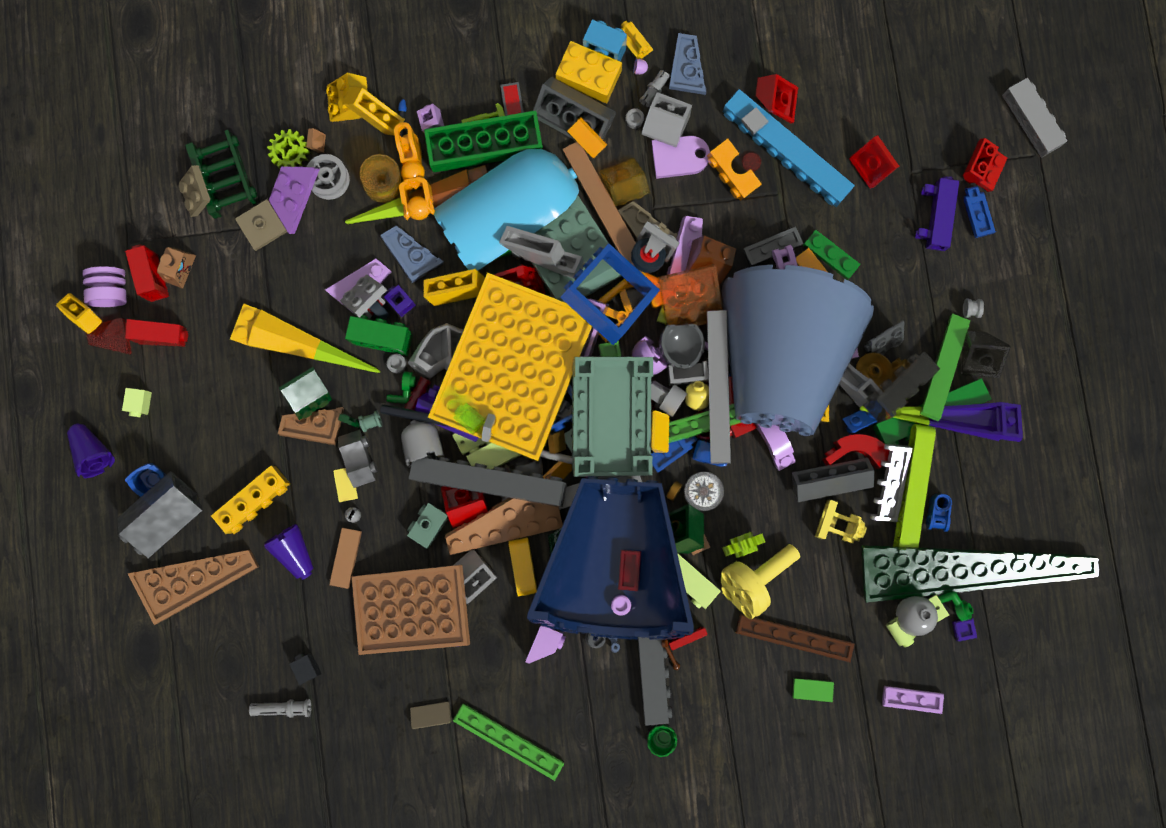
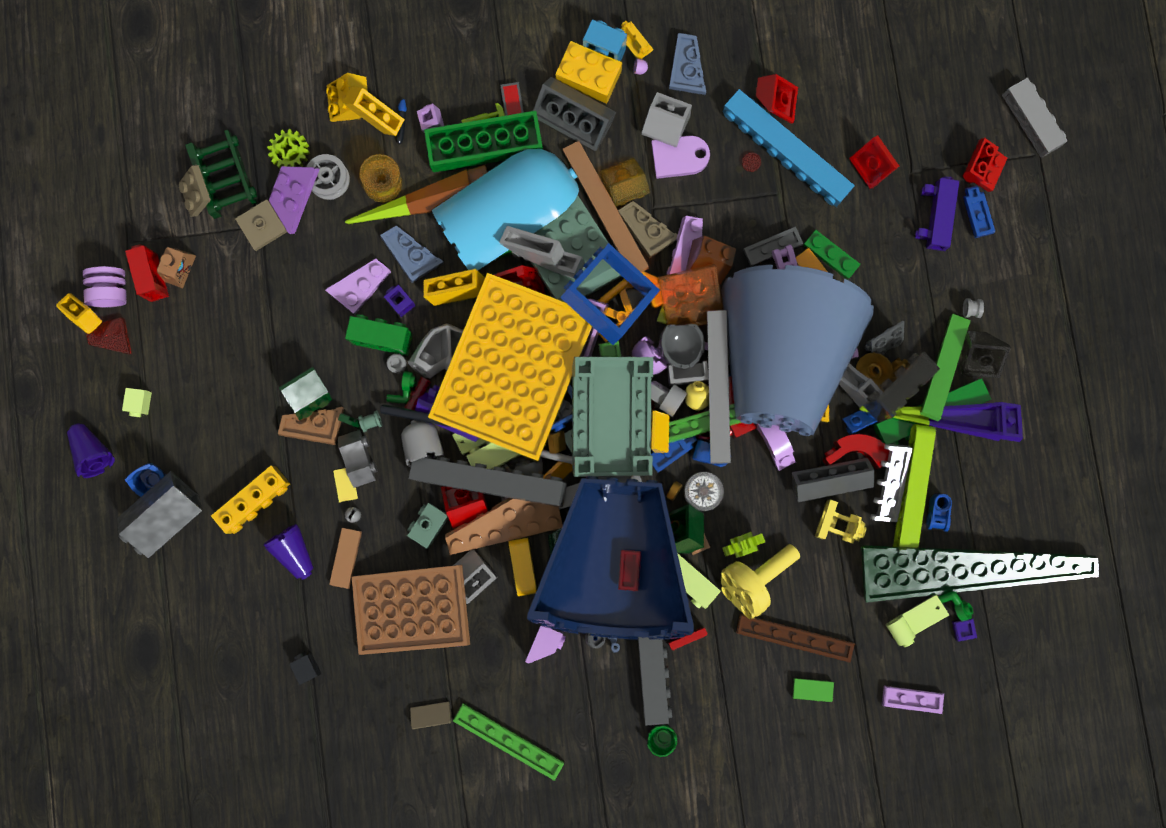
(156, 333): red slope -> none
(180, 585): medium nougat wing -> none
(268, 332): yellow plate -> none
(287, 708): light grey pin -> none
(316, 140): medium nougat tile -> none
(366, 298): light grey plate -> none
(412, 174): light orange piece -> none
(469, 418): clear neon green brick -> none
(486, 433): light grey tile -> none
(587, 138): light orange tile -> none
(620, 604): lavender tile -> none
(634, 118): light grey tile -> none
(652, 248): plate -> none
(654, 87): light grey pin -> none
(676, 666): reddish brown hinge -> none
(740, 184): light orange arch -> none
(754, 121): light grey tile -> none
(916, 616): light grey cylinder -> none

